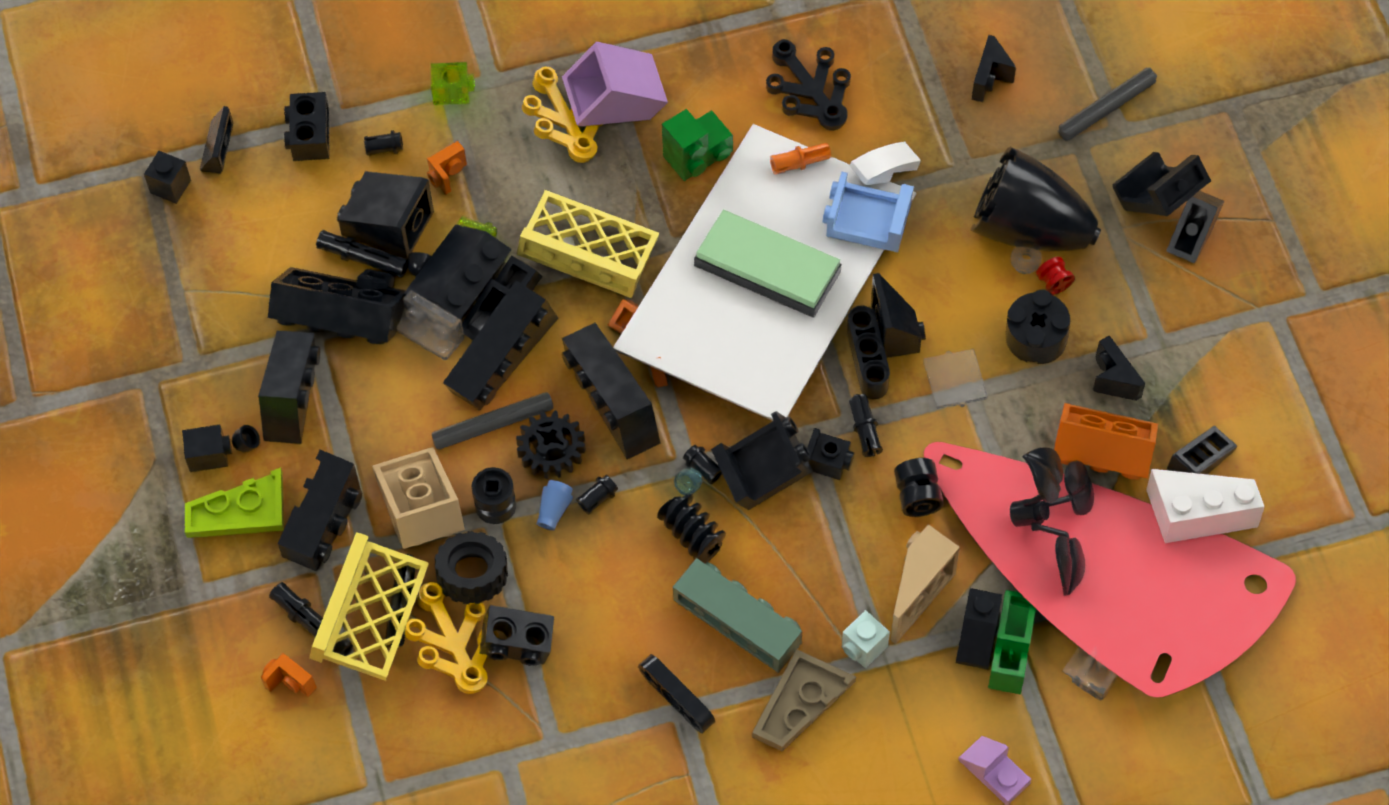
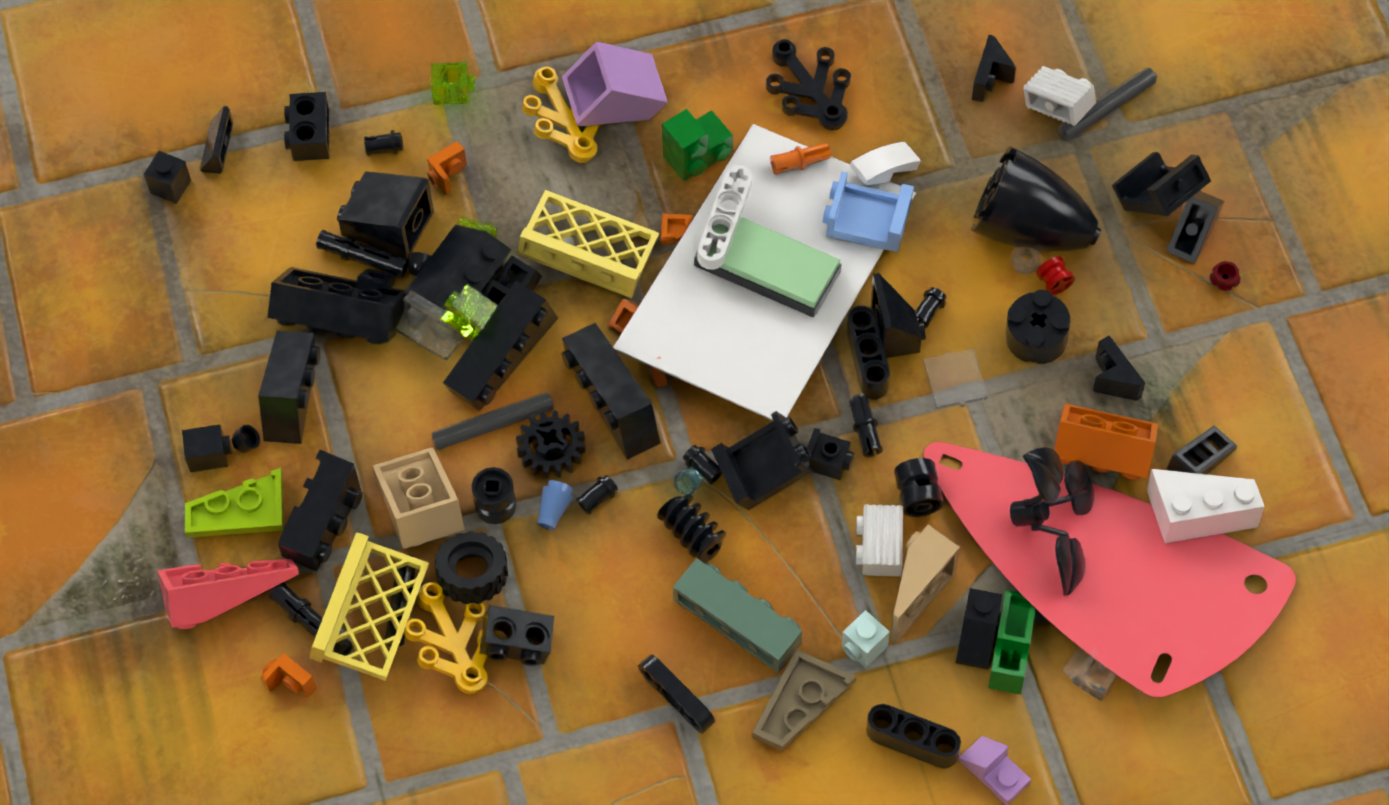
(200, 594): none -> coral wedge
(468, 311): none -> clear neon green brick
(674, 227): none -> orange tile
(724, 216): none -> white beam
(881, 540): none -> white brick
(904, 722): none -> black beam
(930, 305): none -> black pin
(1059, 95): none -> white brick
(1227, 269): none -> dark red plate

